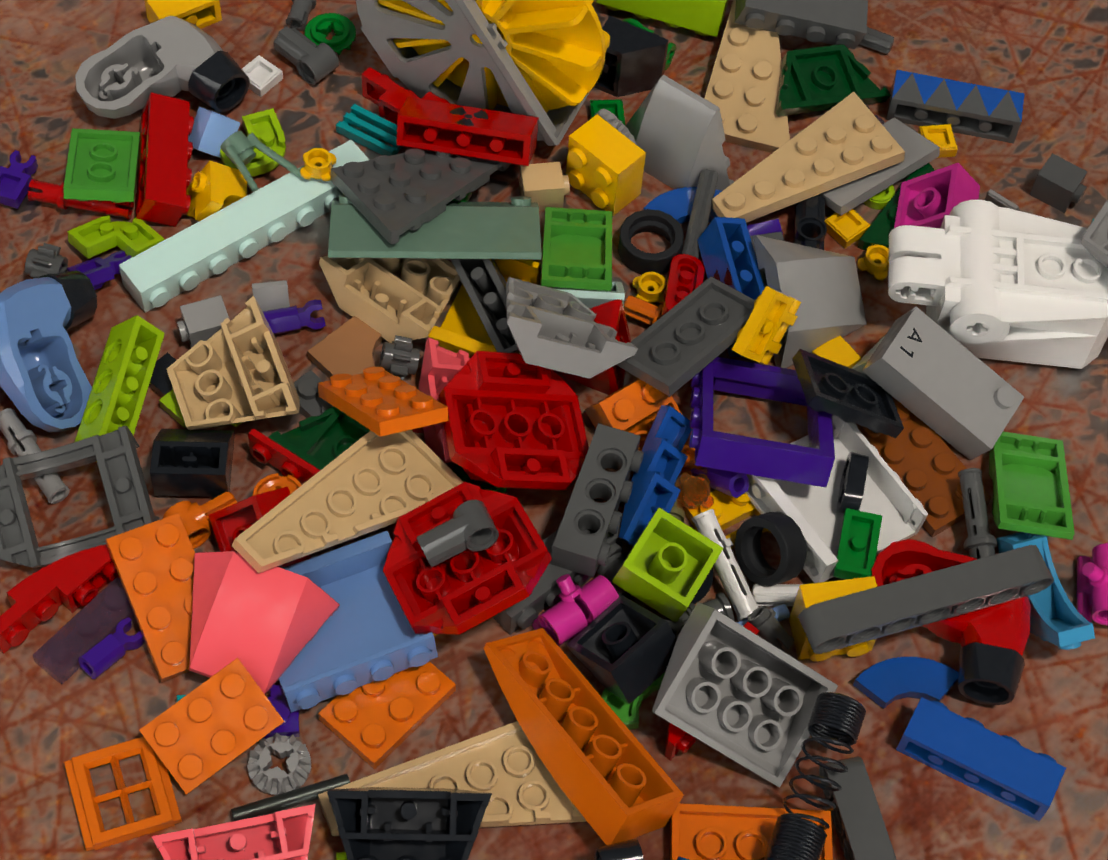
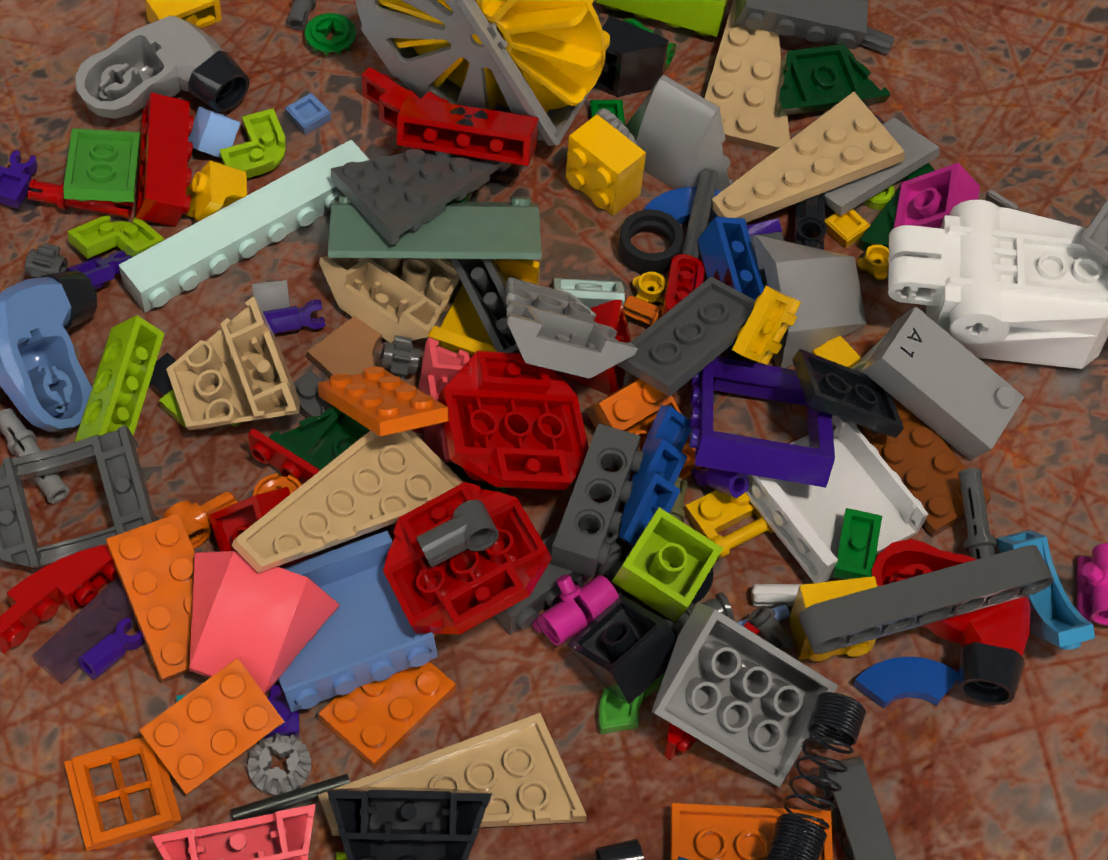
(192, 462): black slope -> none
(201, 319): light grey brick -> none
(240, 152): sand green plant -> none
(262, 75): white tile -> none
(308, 113): none -> medium blue tile
(311, 60): dark grey piece -> none
(317, 164): yellow plate -> none
(375, 127): teal tile -> none
(544, 184): tan brick -> none
(577, 249): bright green slope -> none
(582, 739): orange slope -> none
(694, 491): clear orange plate -> none
(727, 566): white pin -> none
(791, 545): black tyre -> none
(852, 482): black beam -> none
(941, 136): yellow tile -> none
(966, 106): dark grey brick -> none
(981, 758): blue brick -> none
(1031, 486): bright green slope -> none
(1059, 183): dark grey brick -> none

